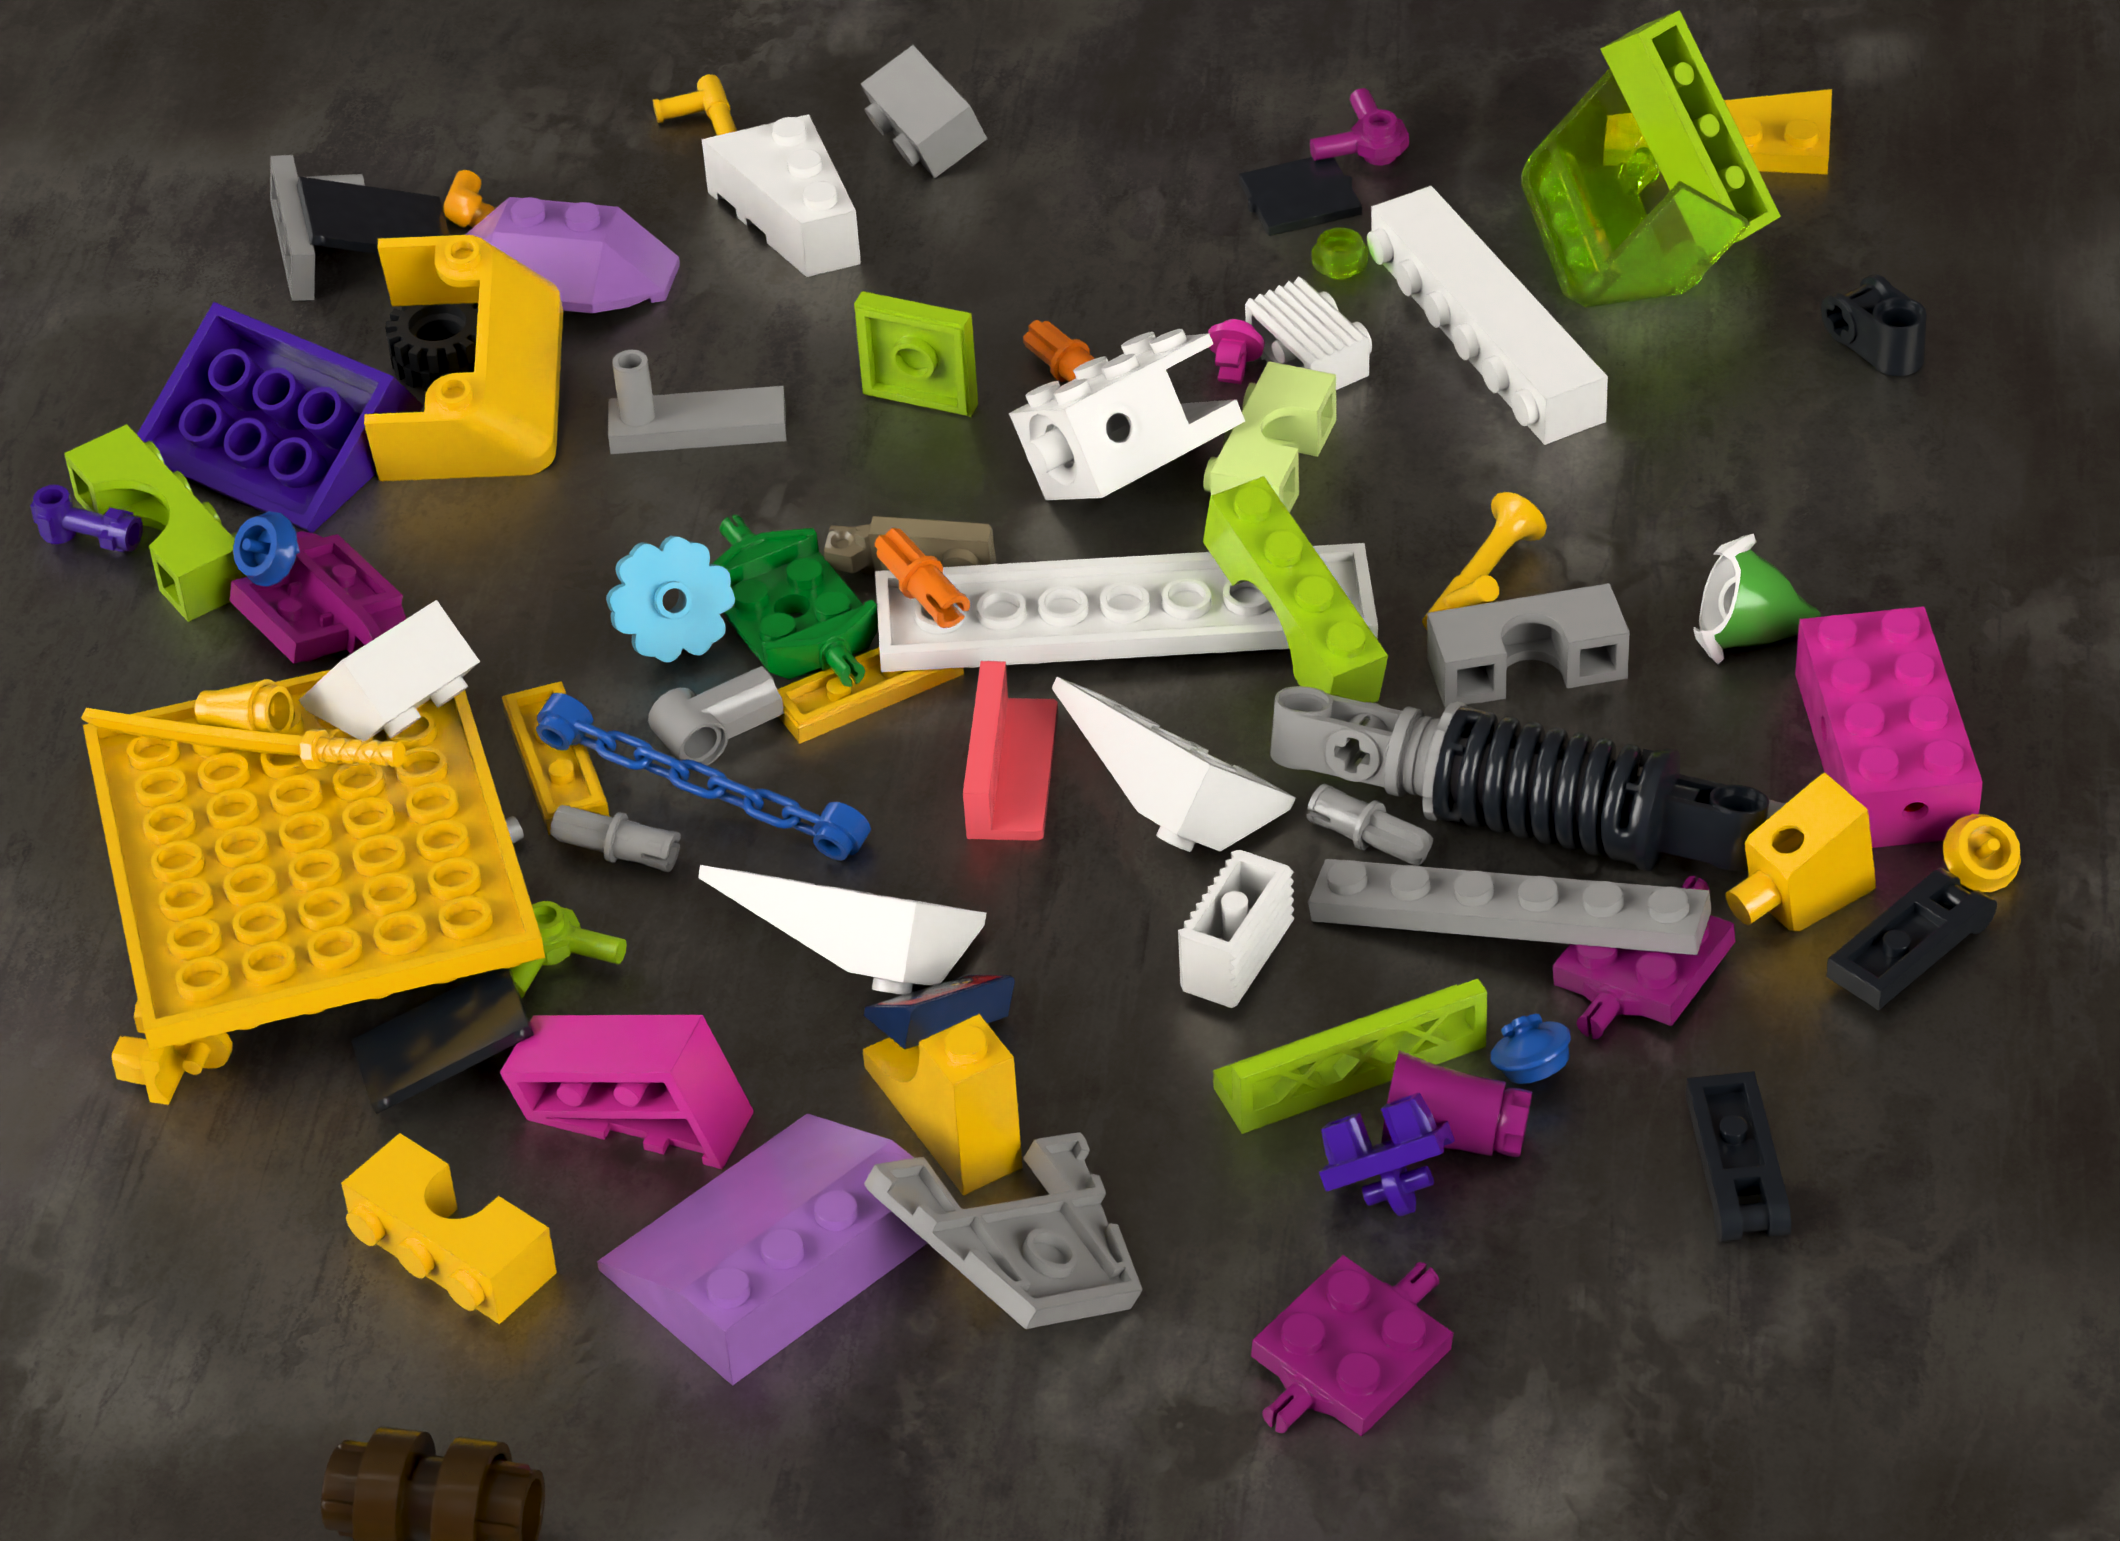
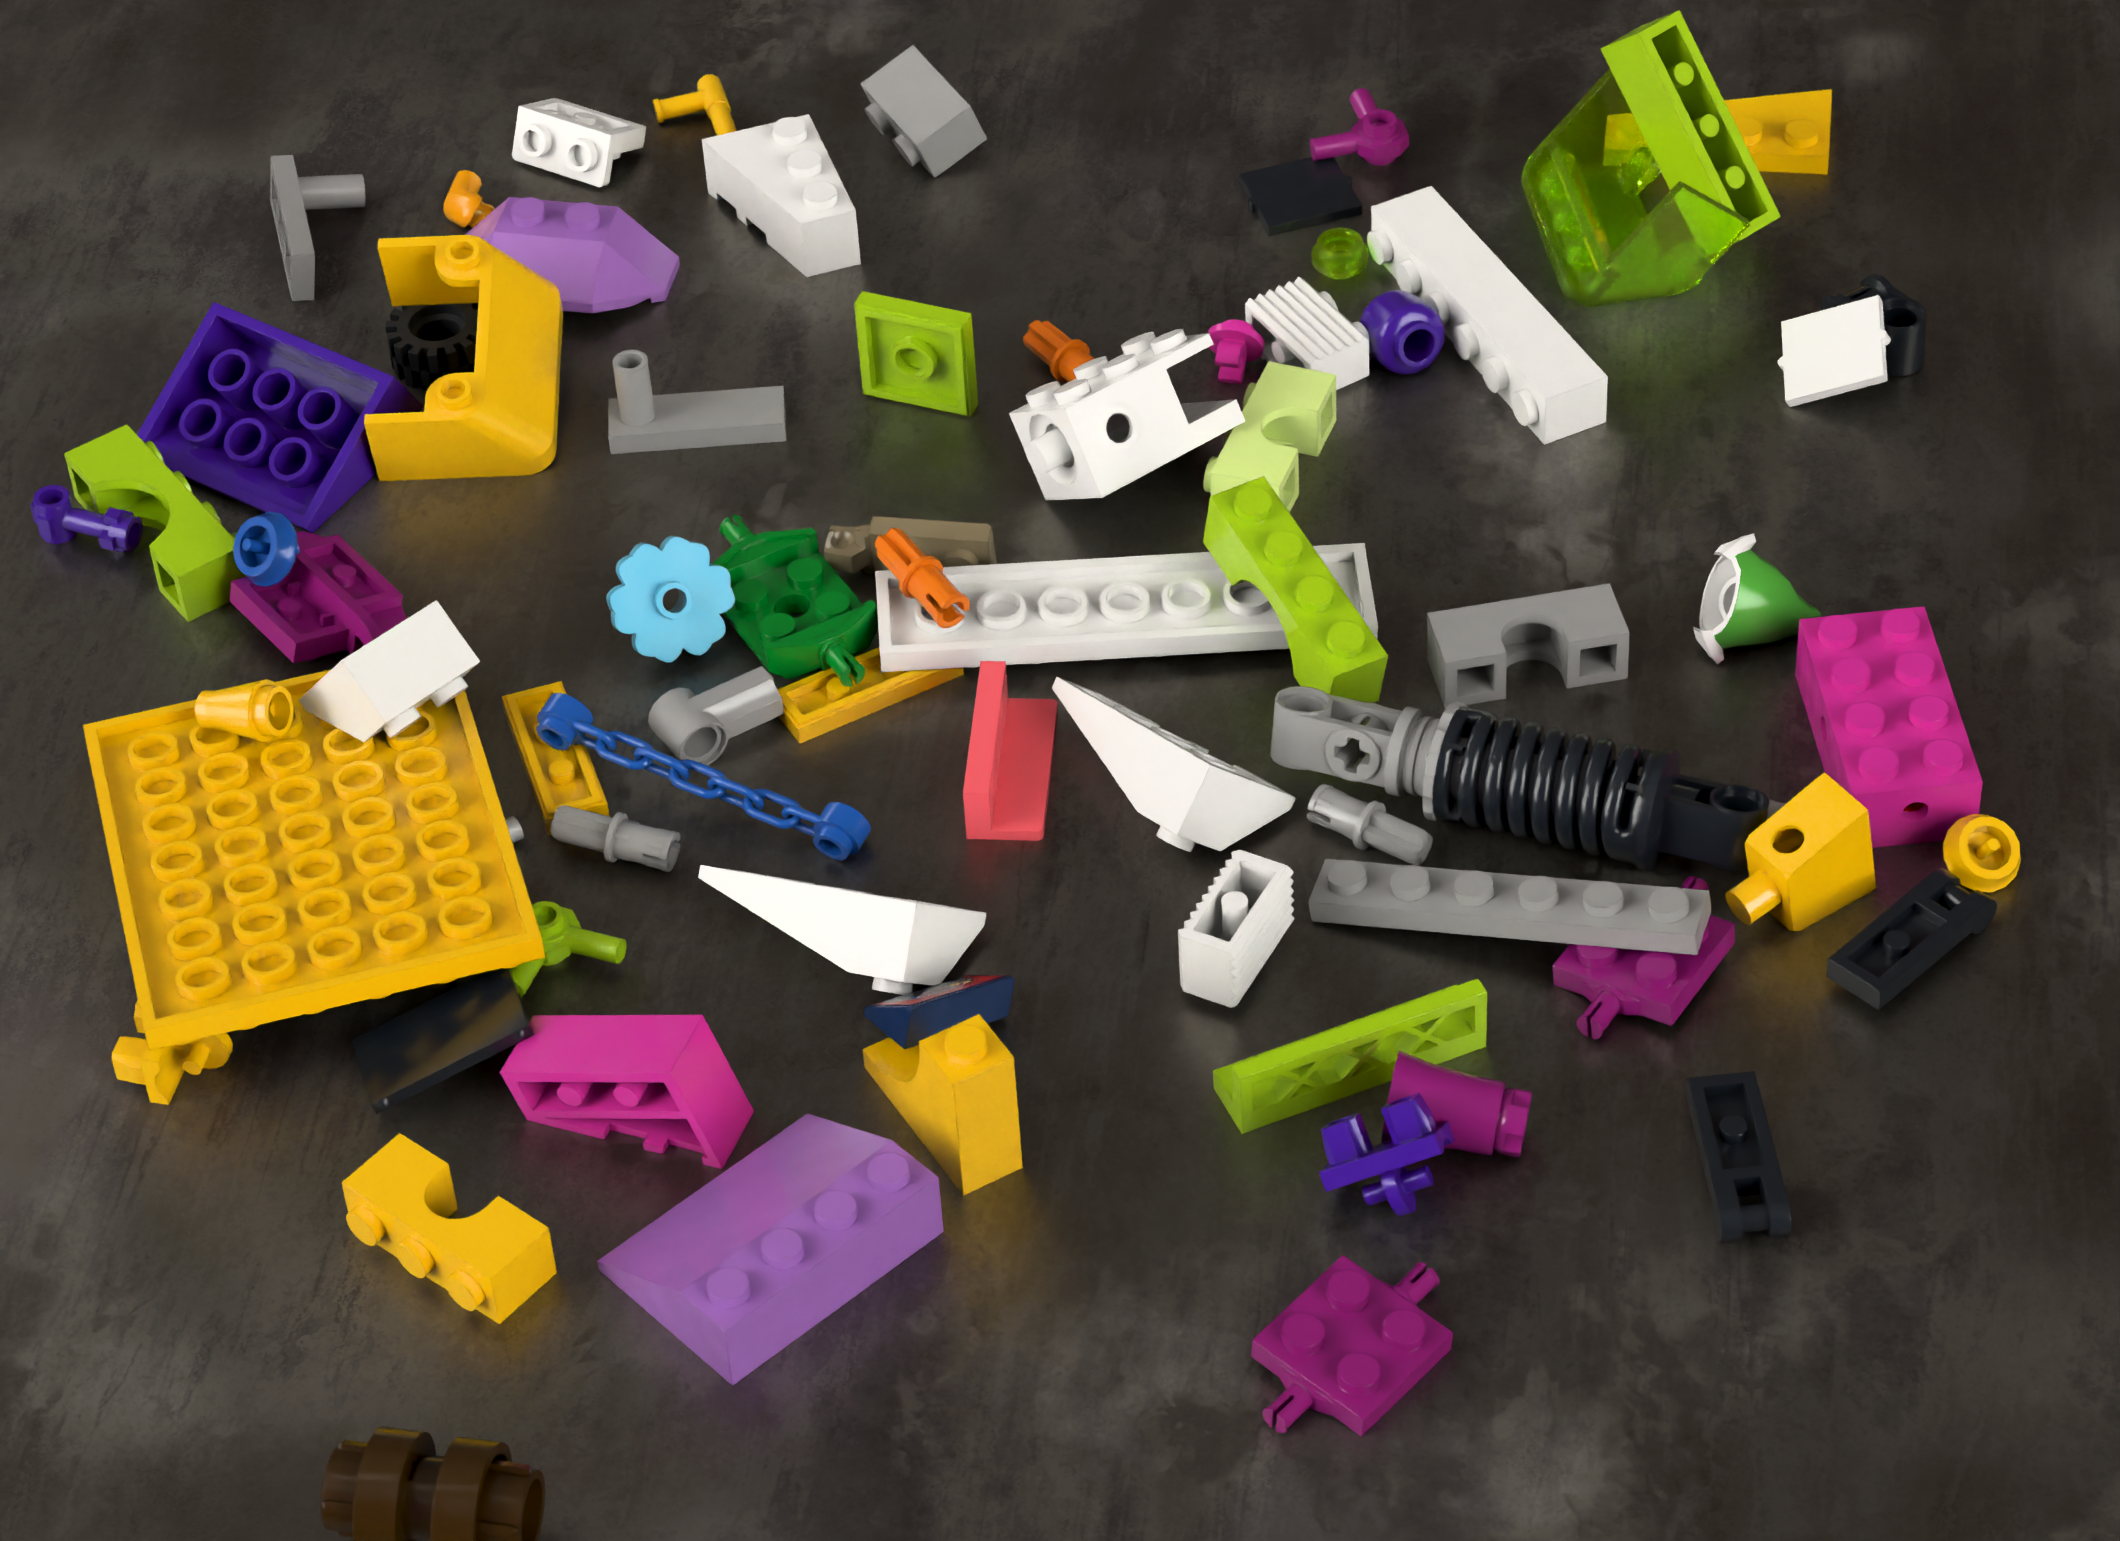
(314, 748): yellow sword -> none
(359, 215): black piece -> none
(573, 139): none -> white bracket
(1032, 1256): light grey wing -> none
(1403, 332): none -> dark purple head
(1515, 520): yellow piece -> none
(1531, 1049): blue hat -> none
(1834, 351): none -> white piece

